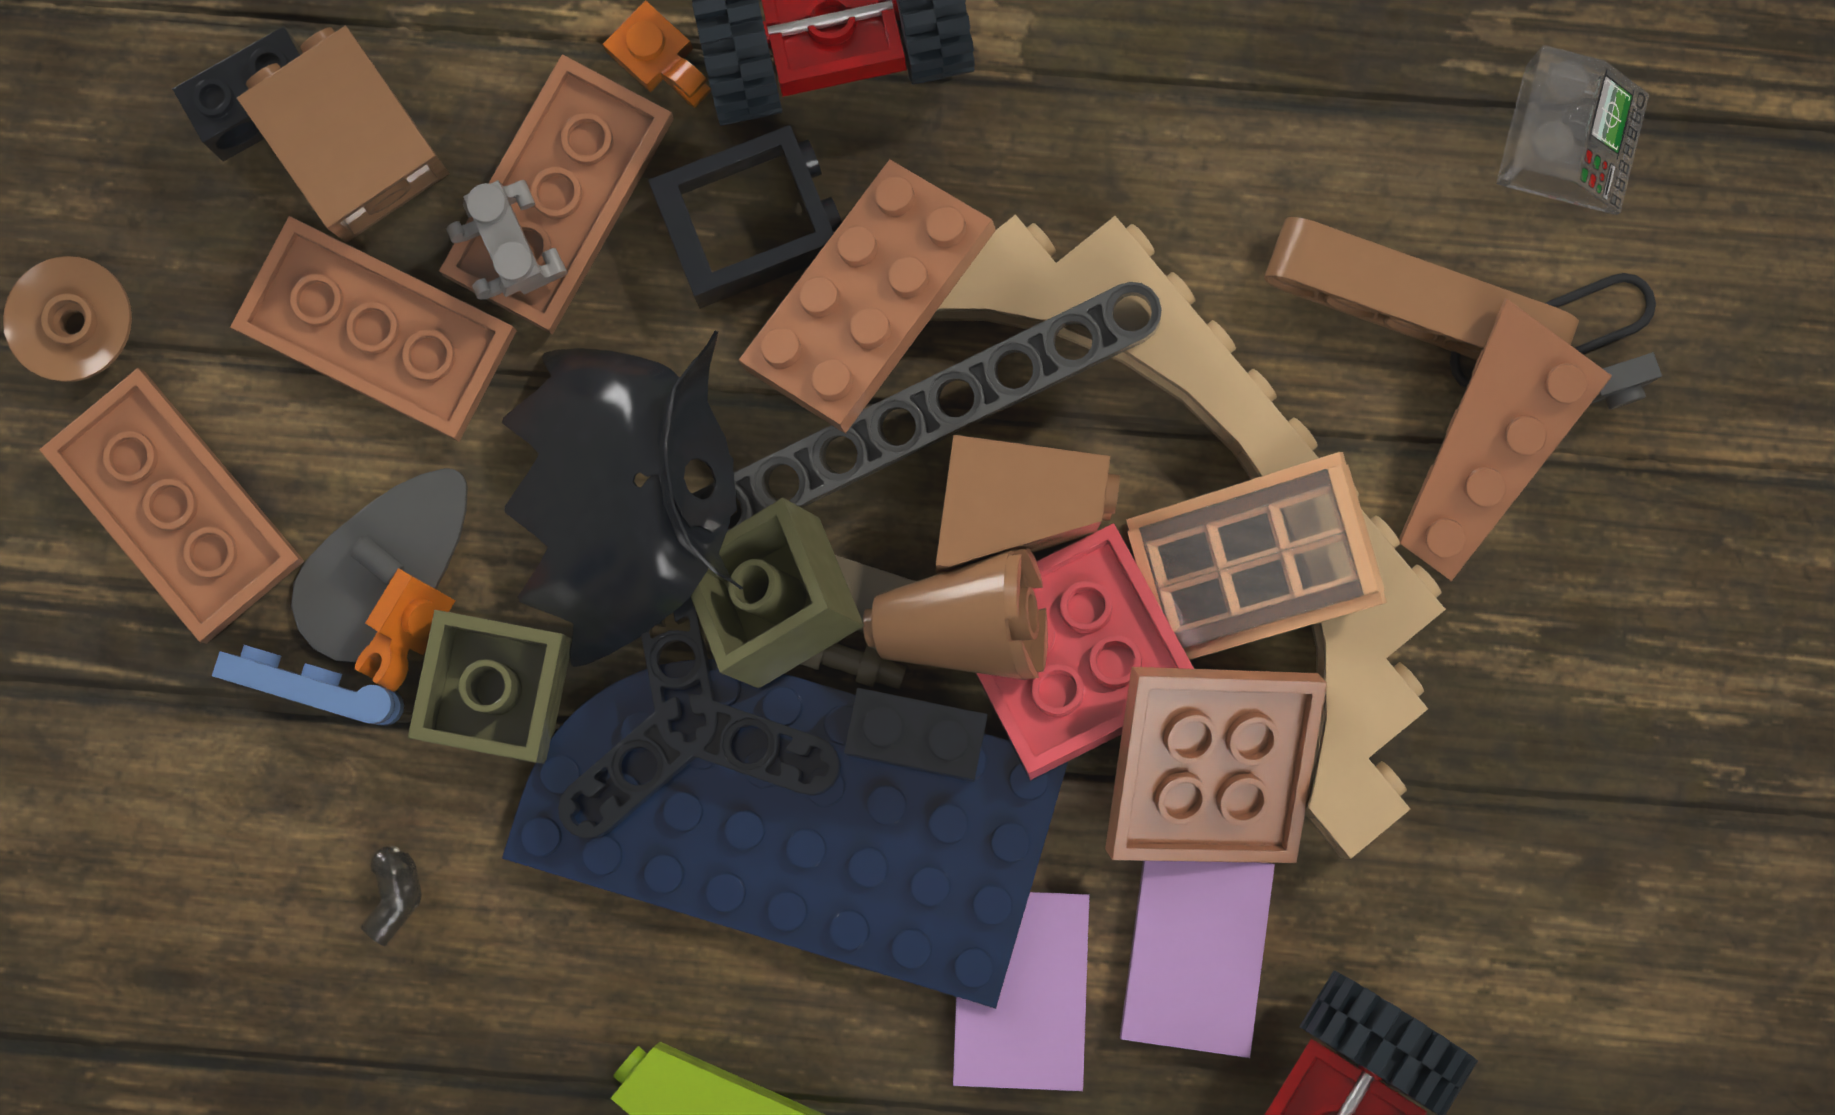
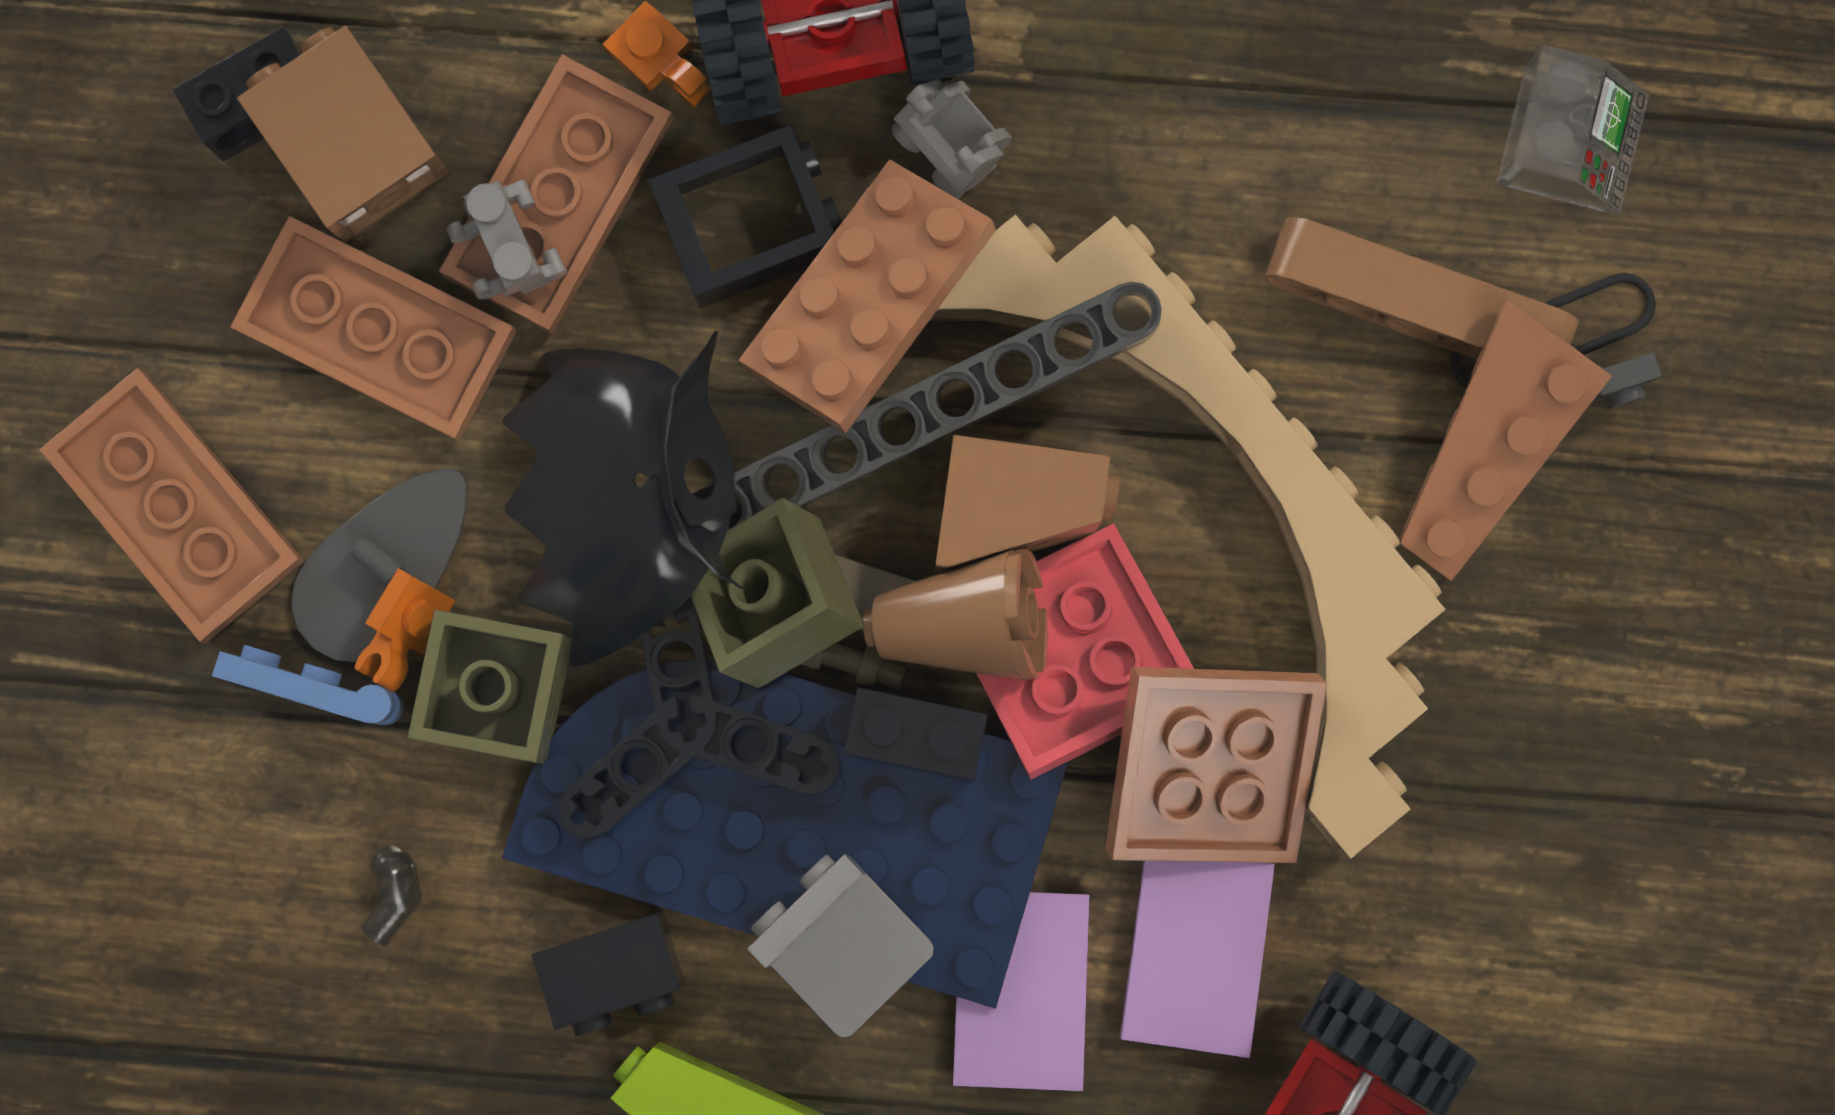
(45, 301): medium nougat dish -> none
(610, 972): none -> black brick
(841, 944): none -> light grey bracket
(950, 134): none -> light grey piece
(1259, 557): clear piece -> none

